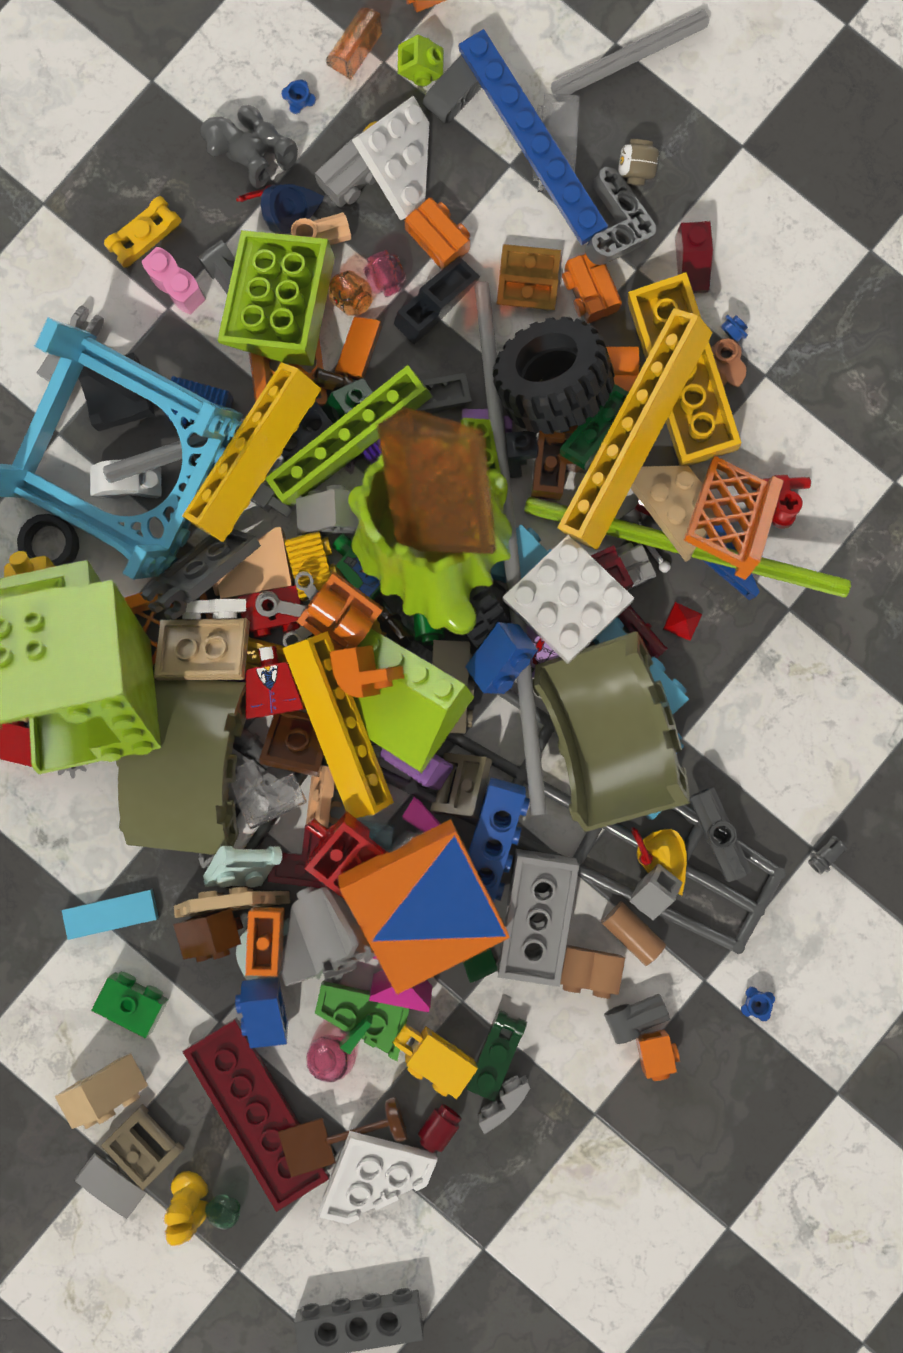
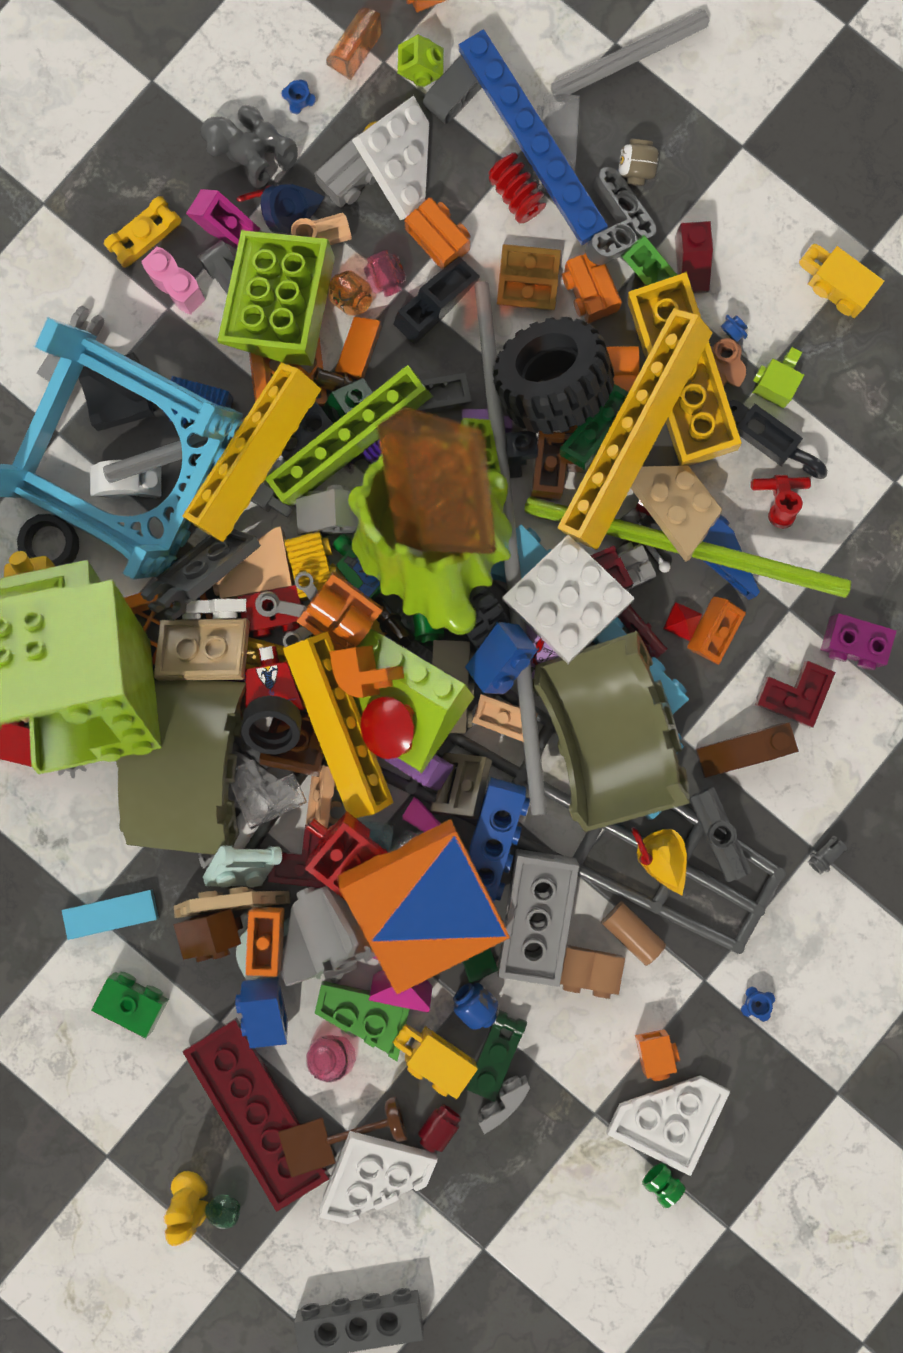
(96, 1096): tan brick -> none
(110, 1185): light grey slope -> none
(133, 1152): dark tan plate -> none
(220, 217): none -> dark pink slope
(276, 708): none -> black tyre
(350, 1041): green piece -> none
(387, 727): none -> red dish
(475, 1006): none -> blue head
(499, 716): none -> light nougat plate
(515, 189): none -> red piece
(629, 1021): dark grey piece -> none
(647, 262): none -> bright green slope
(655, 892): light grey brick -> none
(663, 1185): none -> green wheel
(671, 1121): none -> white plate
(716, 629): none -> orange slope
(747, 749): none -> reddish brown slope
(755, 523): orange fence -> none
(776, 440): none -> black piece
(779, 380): none -> lime brick
(798, 702): none -> dark red plate
(840, 279): none -> yellow brick
(858, 641): none -> magenta brick

